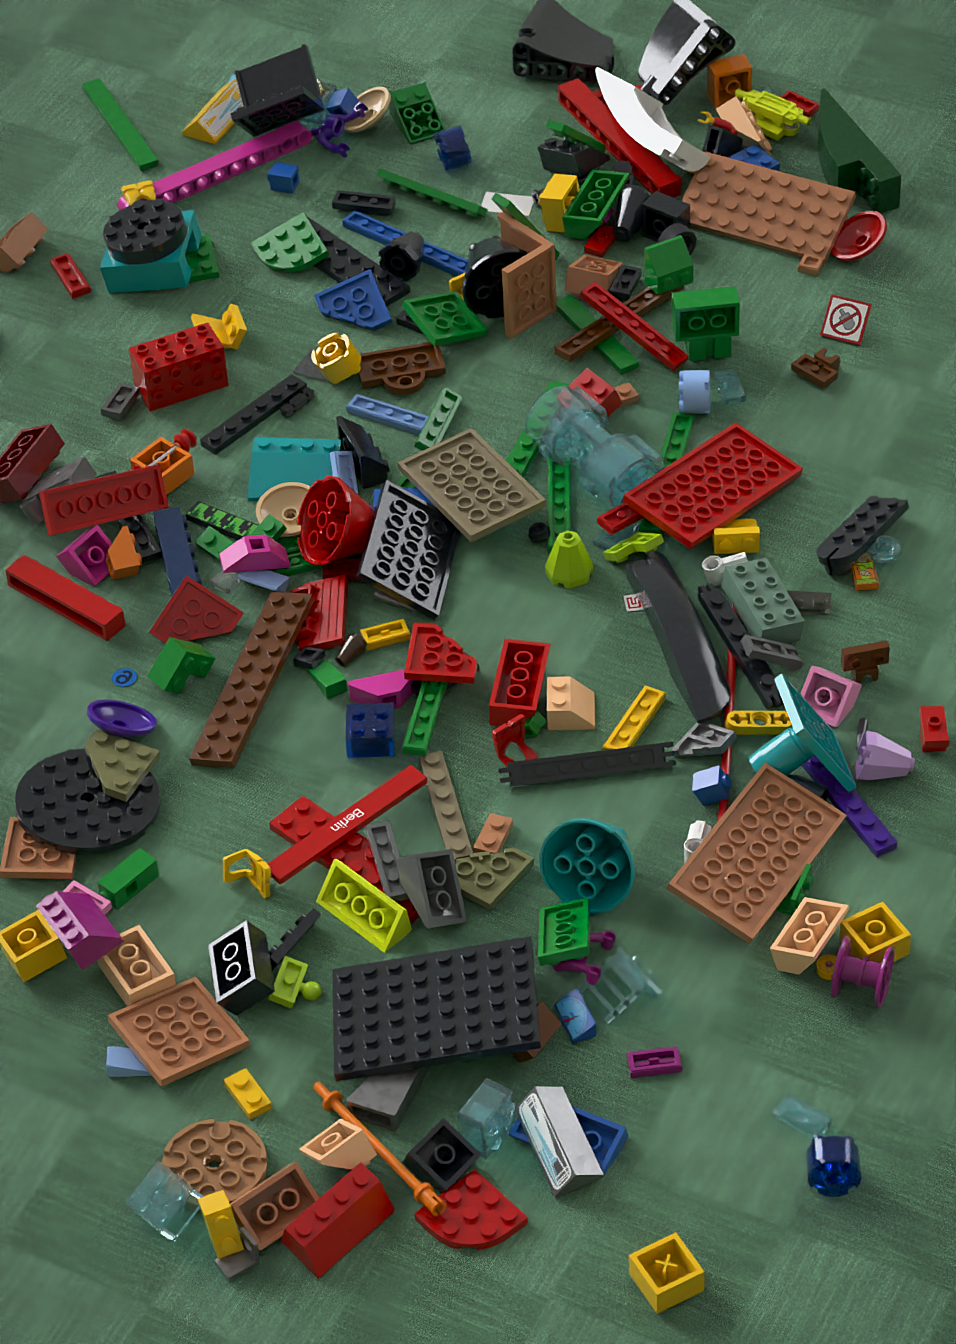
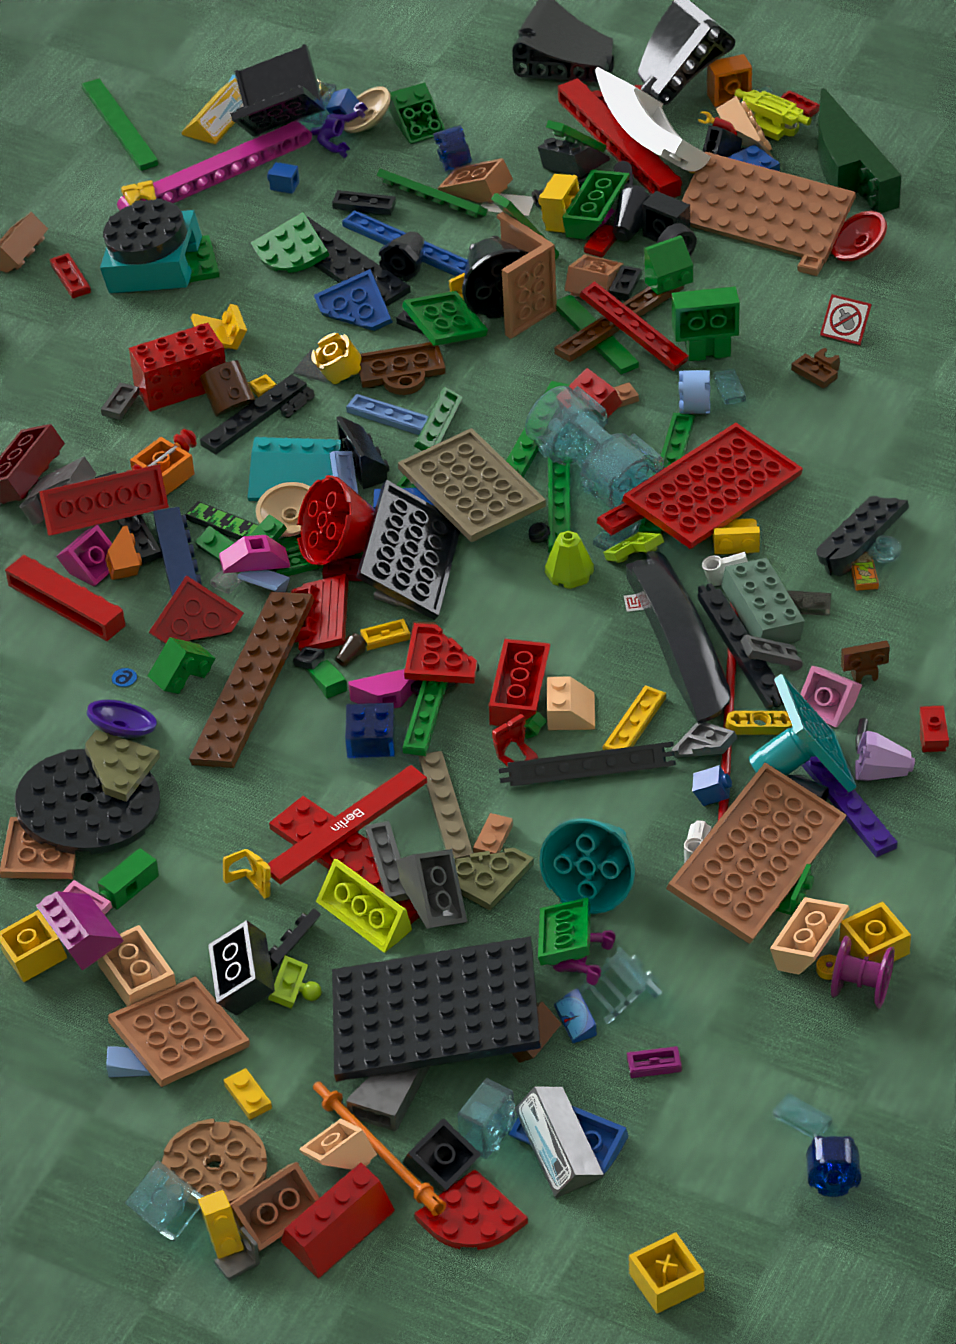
(226, 387): none -> reddish brown brick
(261, 385): none -> yellow tile
(478, 181): none -> nougat slope

